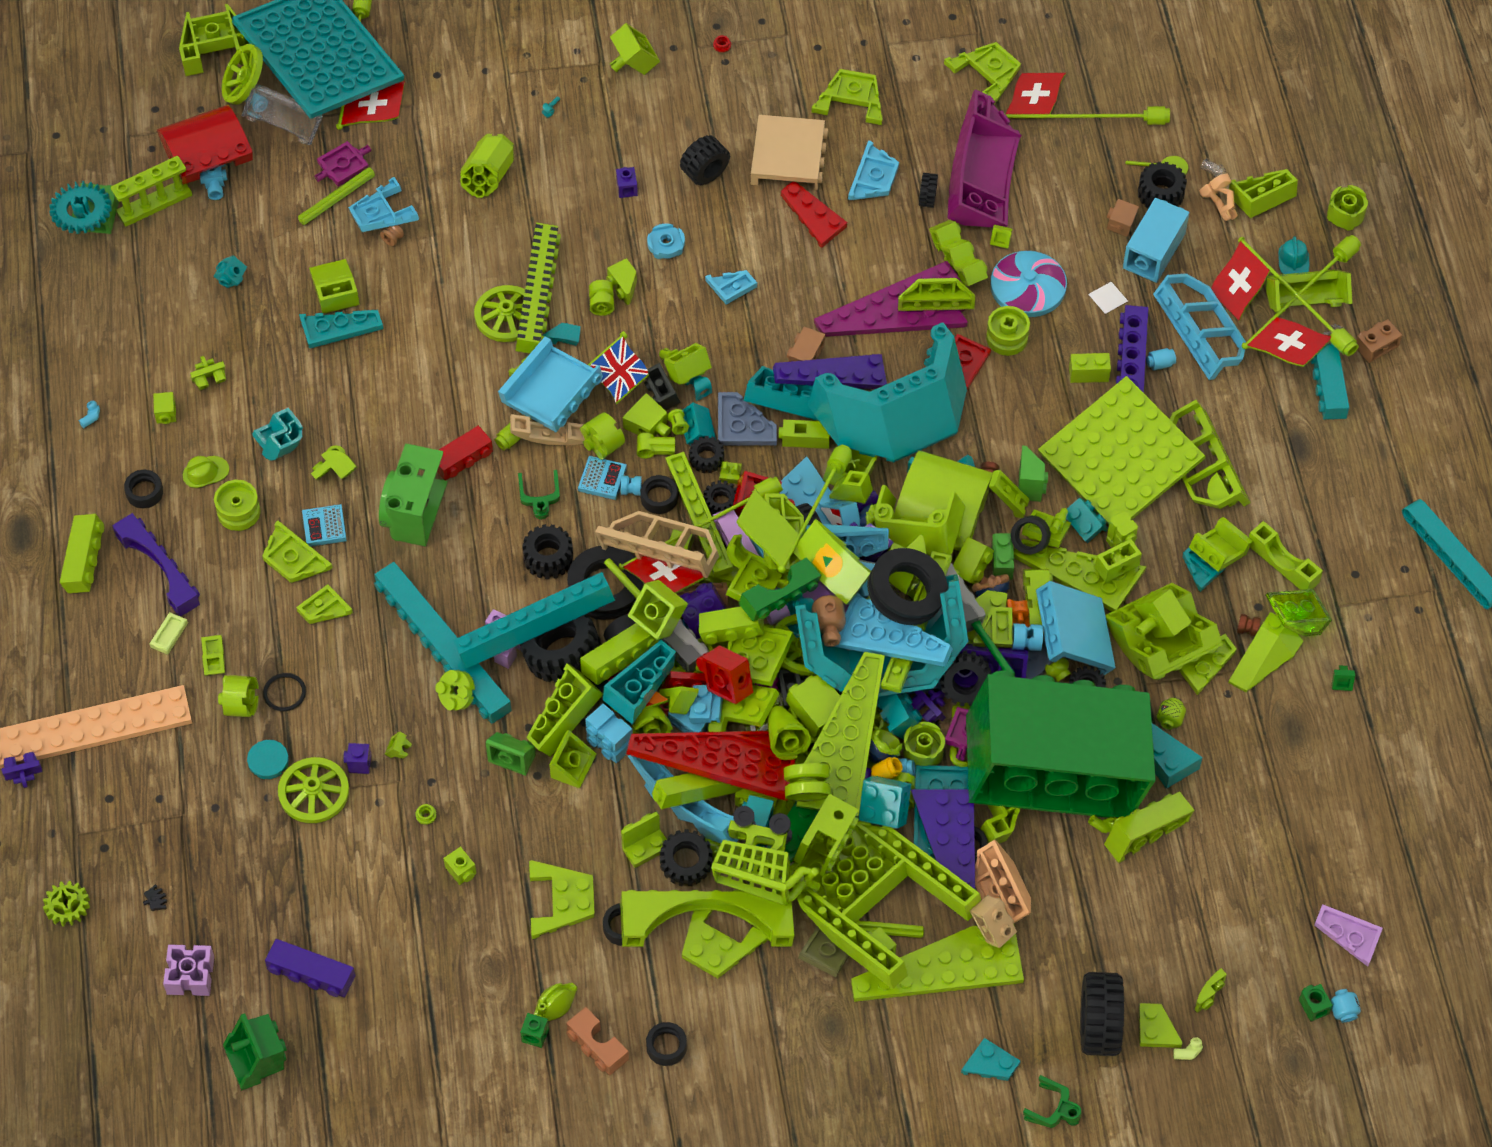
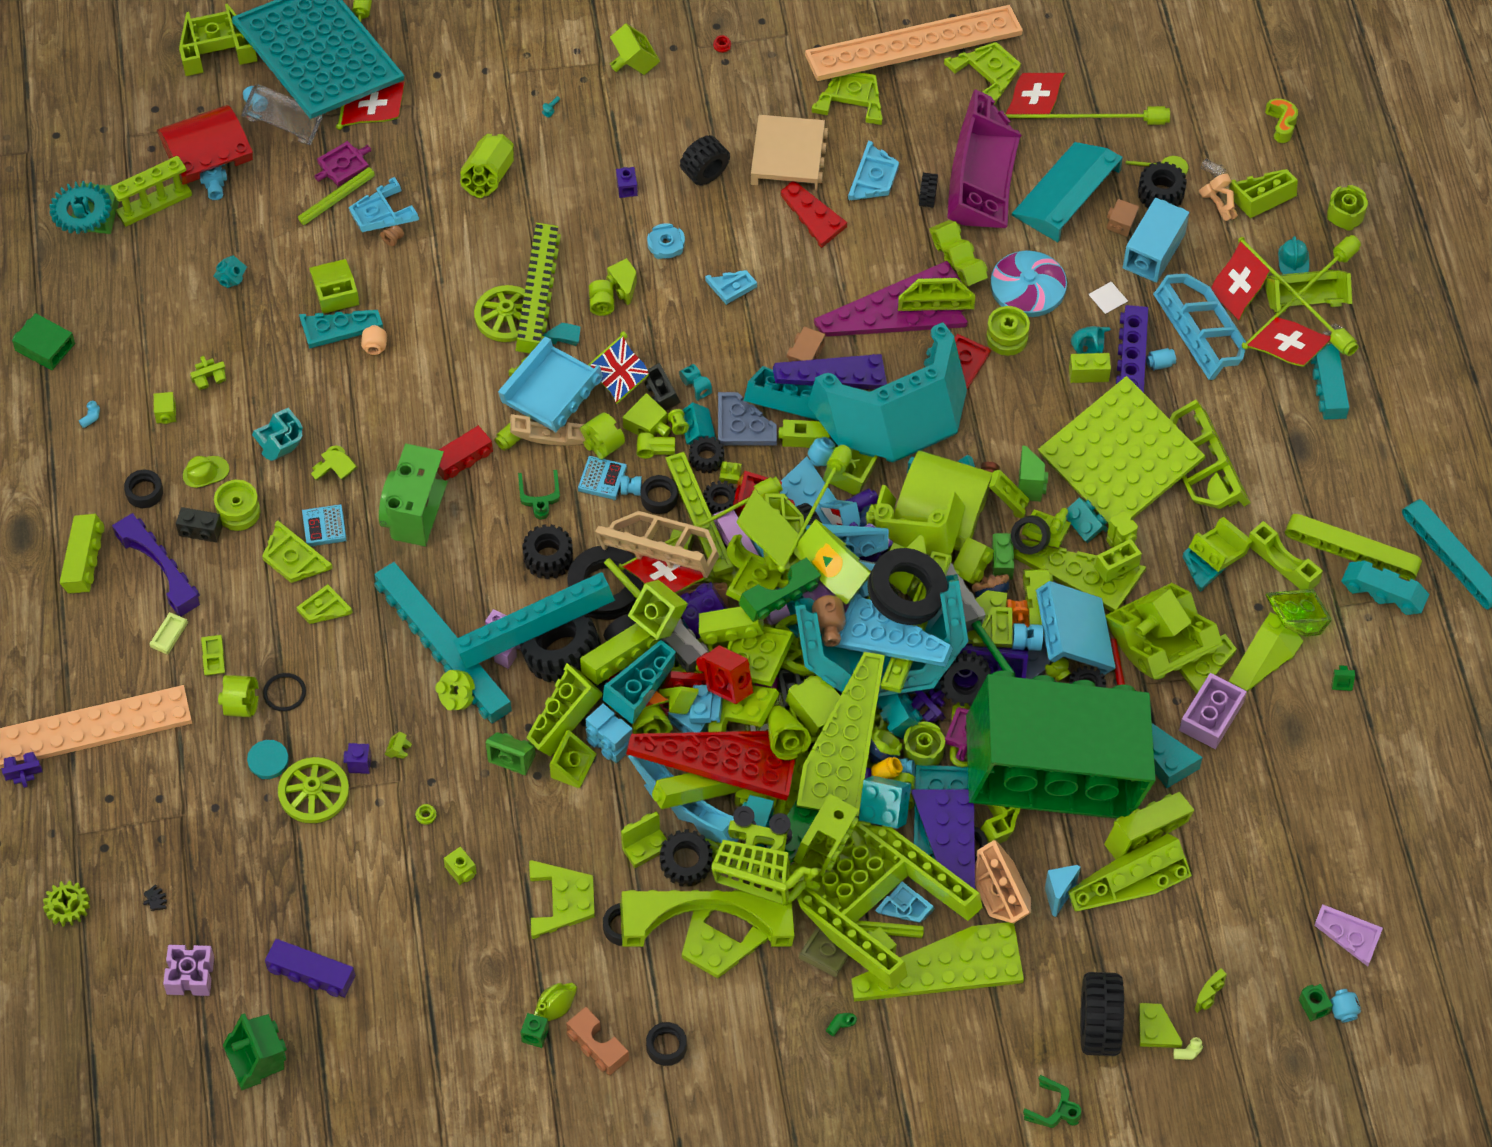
(43, 341): none -> green brick
(199, 524): none -> pearl dark grey brick
(247, 75): lime wheel -> none
(374, 340): none -> light nougat head
(685, 363): lime brick -> none
(807, 782): lime wheel -> none
(821, 451): none -> medium azure head
(840, 1021): none -> green arm
(853, 487): lime slope -> none
(906, 905): none -> medium azure slope
(913, 42): none -> light nougat plate
(991, 1061): teal wing -> none
(993, 921): tan brick -> none
(1001, 236): lime tile -> none
(1057, 885): none -> medium azure slope
(1066, 188): none -> teal slope
(1091, 337): none -> teal piece
(1102, 825): lime arm -> none
(1118, 670): none -> red bar
(1133, 875): none -> lime wedge
(1171, 713): lime head -> none
(1212, 711): none -> lavender brick
(1248, 625): copper wheel -> none
(1288, 116): none -> lime animal
(1352, 546): none -> lime beam
(1378, 340): medium nougat brick -> none
(1385, 587): none -> teal brick

